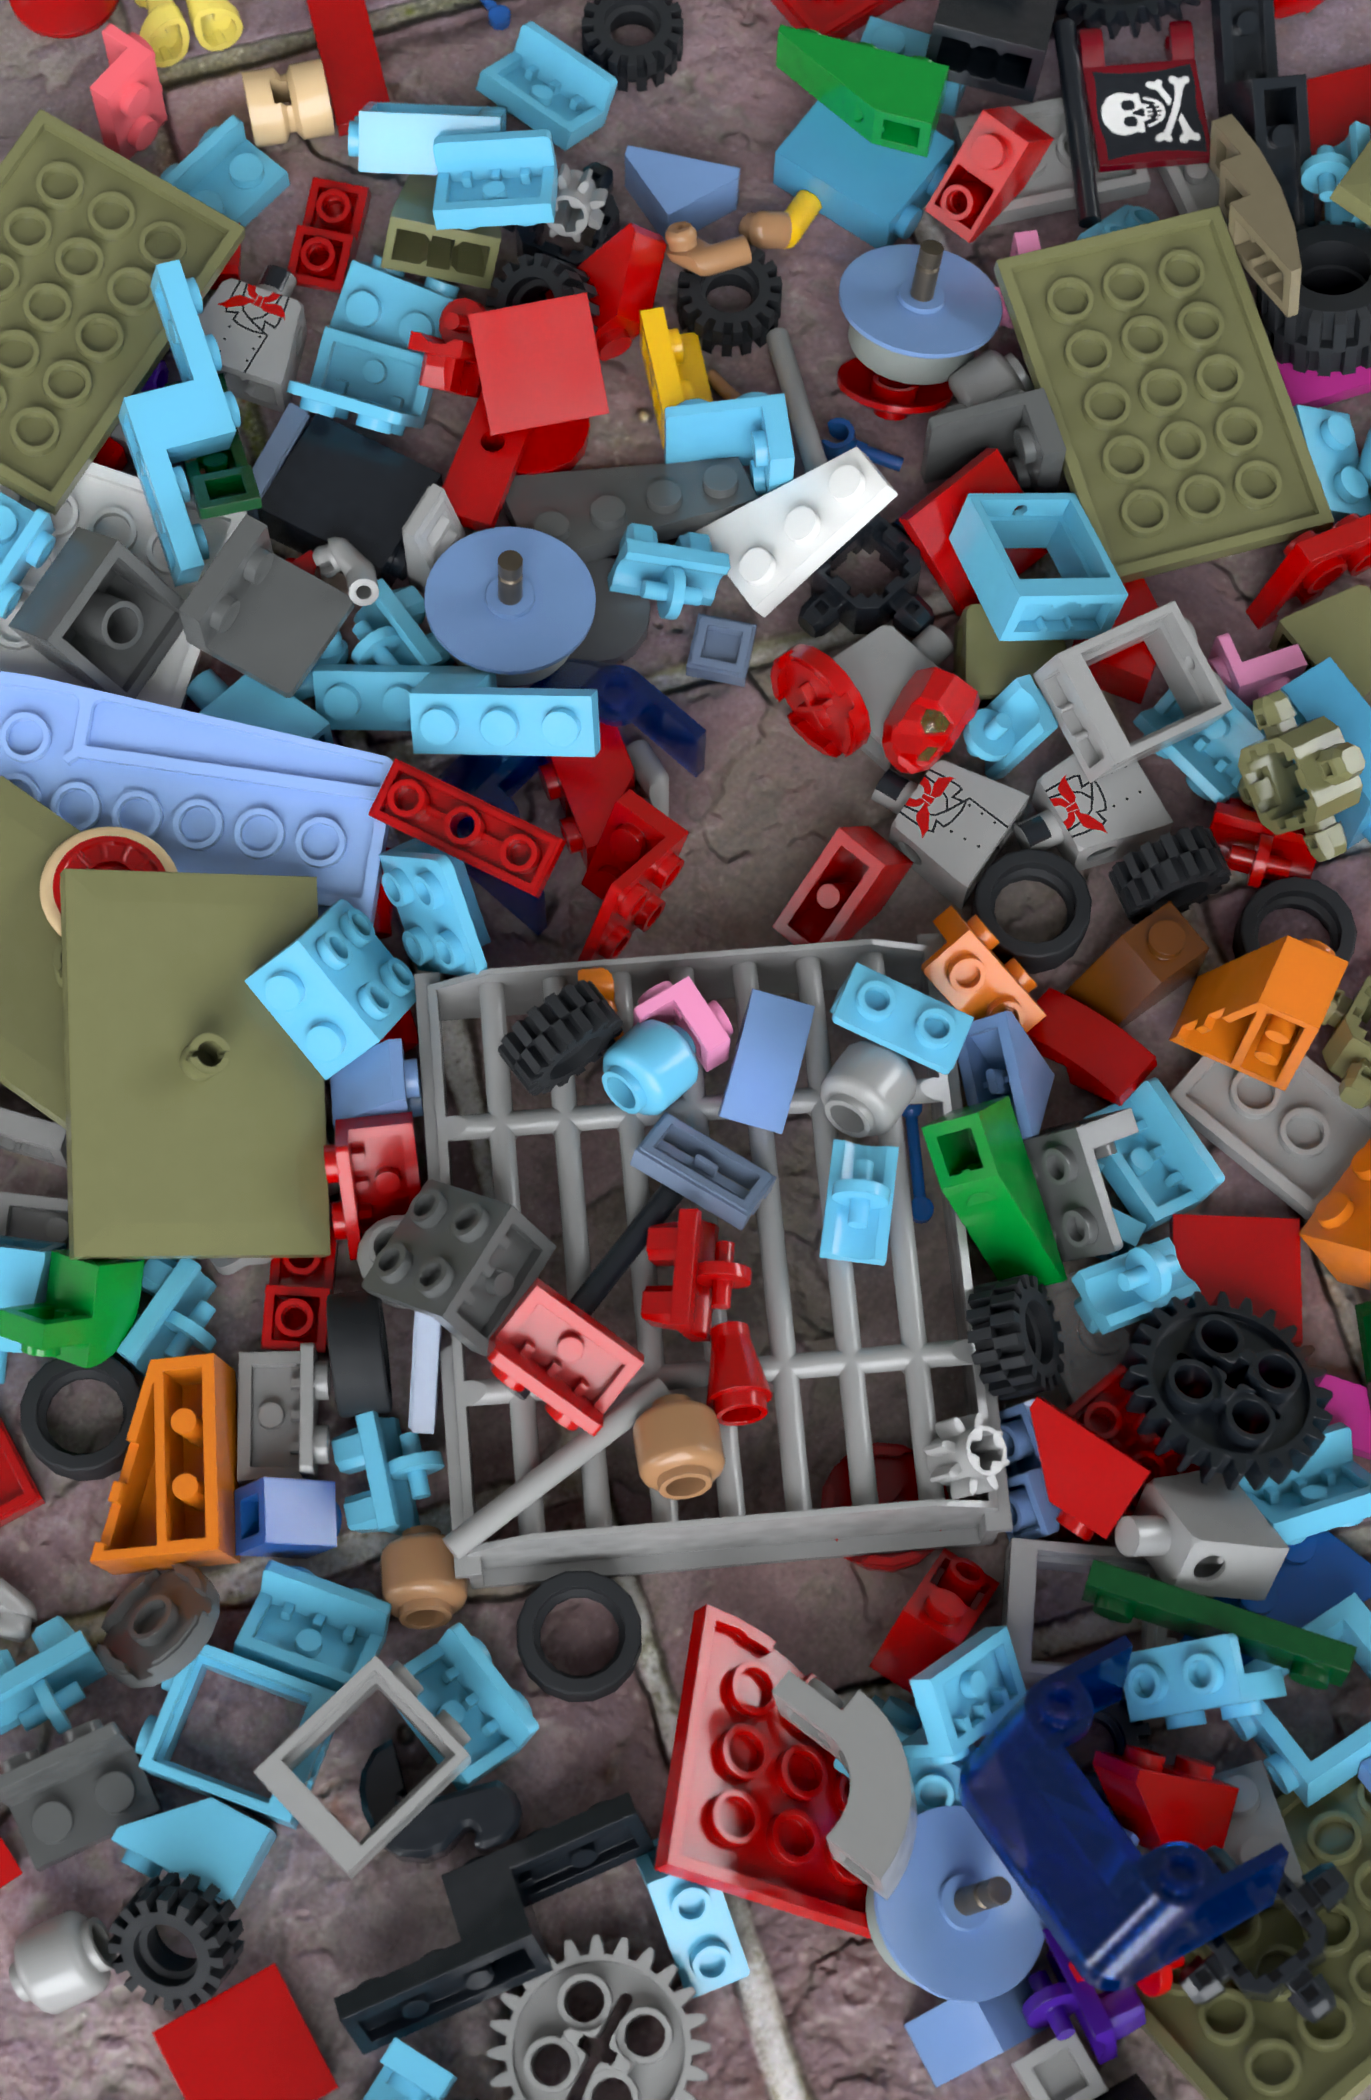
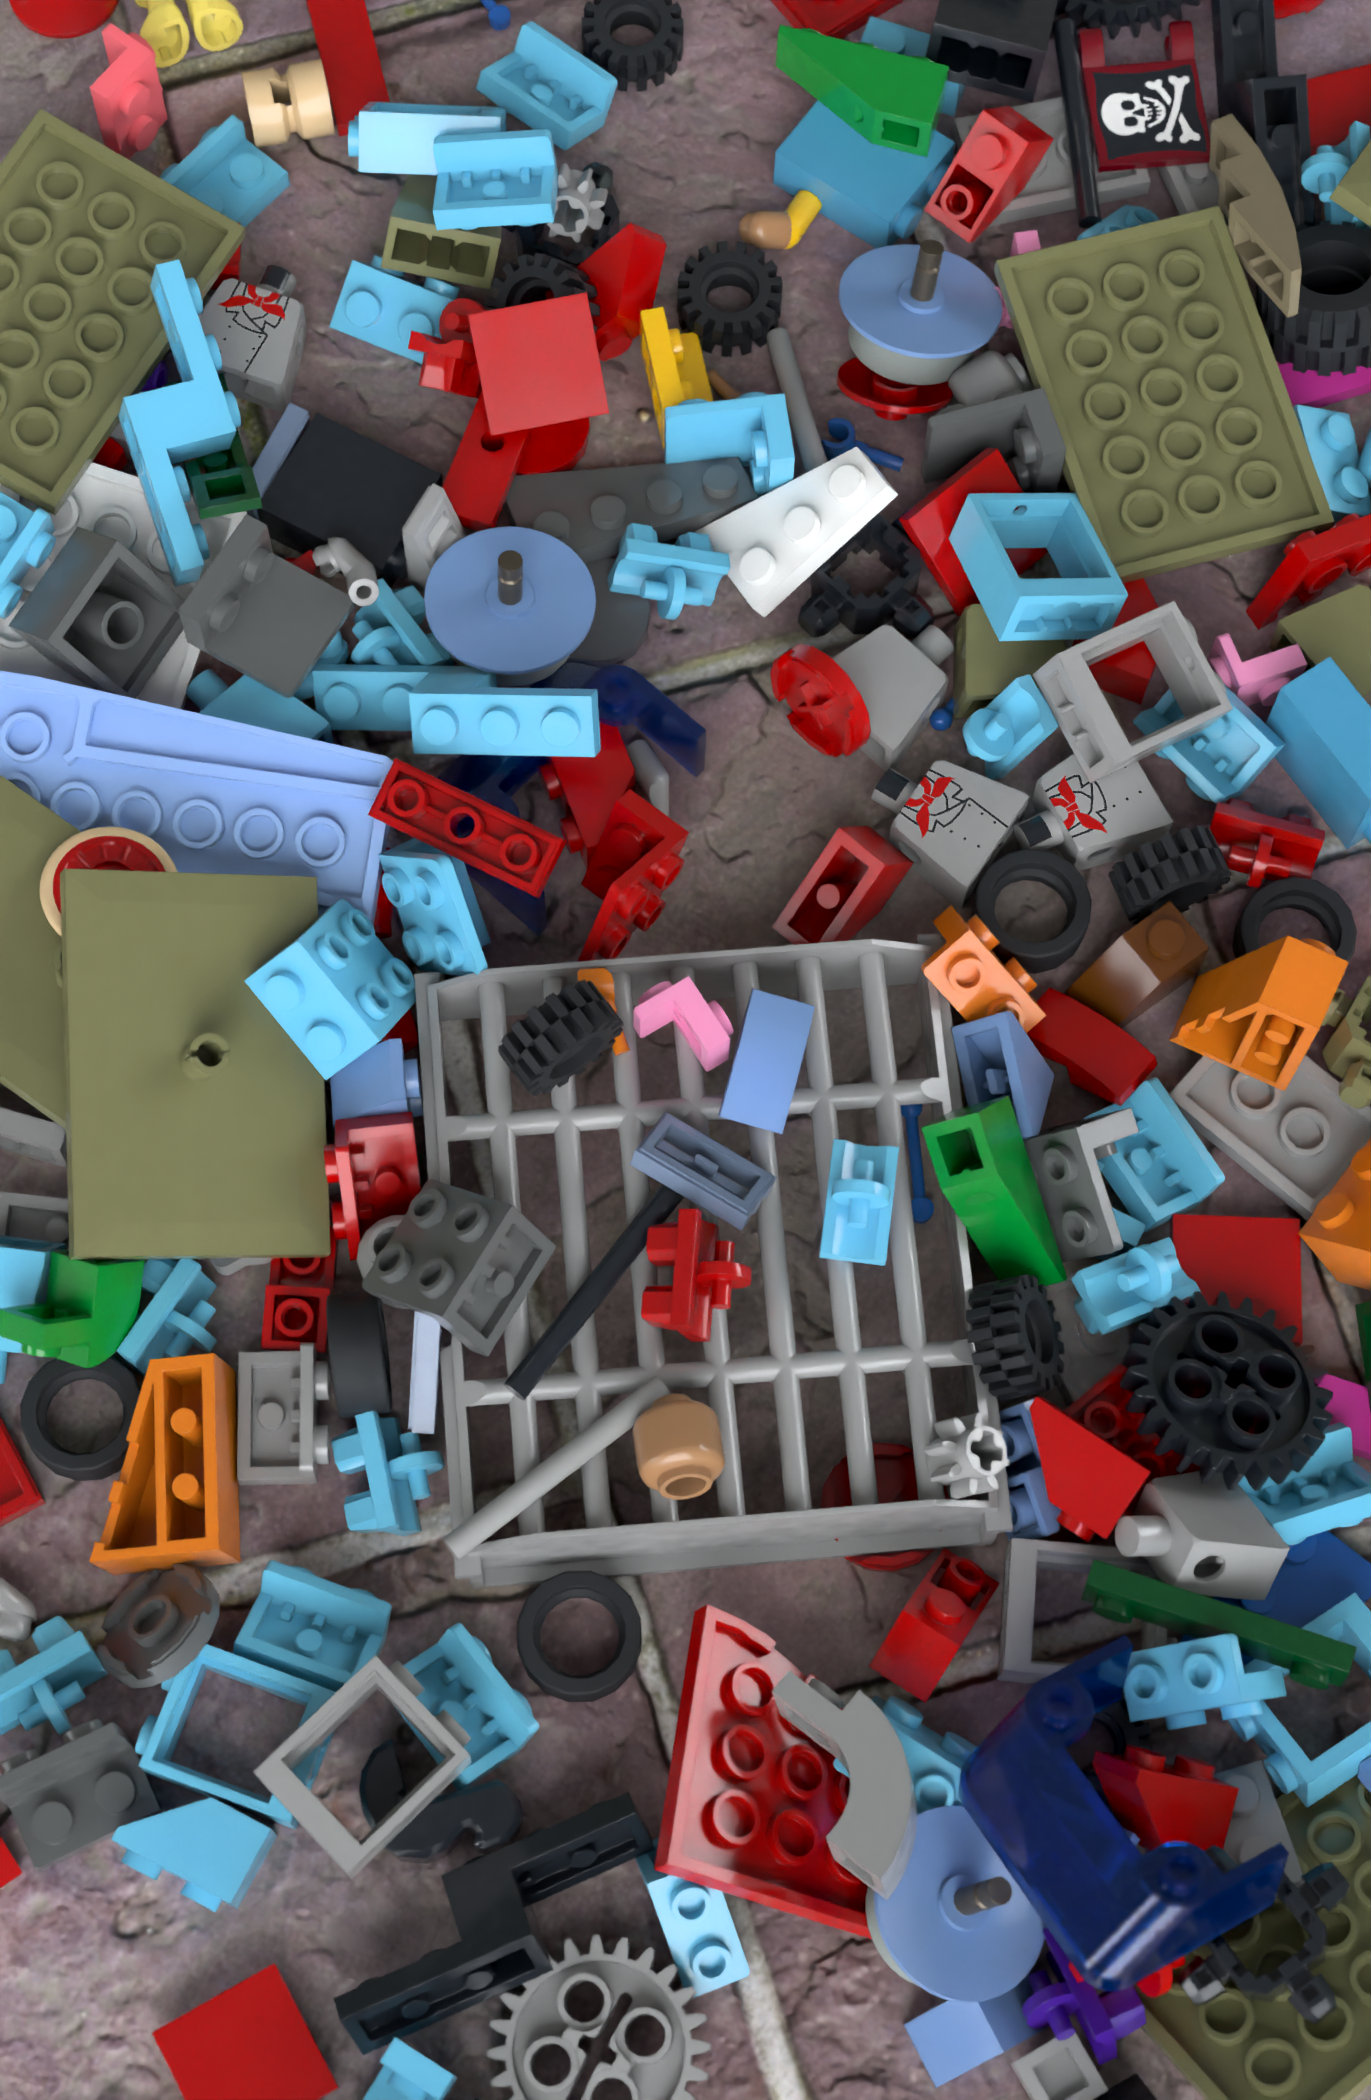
(62, 1961): light grey head -> none
(157, 1966): black tyre -> none
(286, 1518): brick -> none
(329, 234): red slope -> none
(368, 380): medium azure bracket -> none
(421, 1579): medium nougat head -> none
(562, 1358): bracket -> none
(650, 1067): medium azure head -> none
(680, 188): medium blue slope -> none
(702, 257): medium nougat arm -> none
(721, 650): sand blue tile -> none
(736, 1378): red cone -> none
(867, 1089): light grey head -> none
(901, 1018): medium azure bracket -> none
(927, 719): red rock -> none
(964, 1696): medium azure bracket -> none
(1323, 766): olive piece -> none

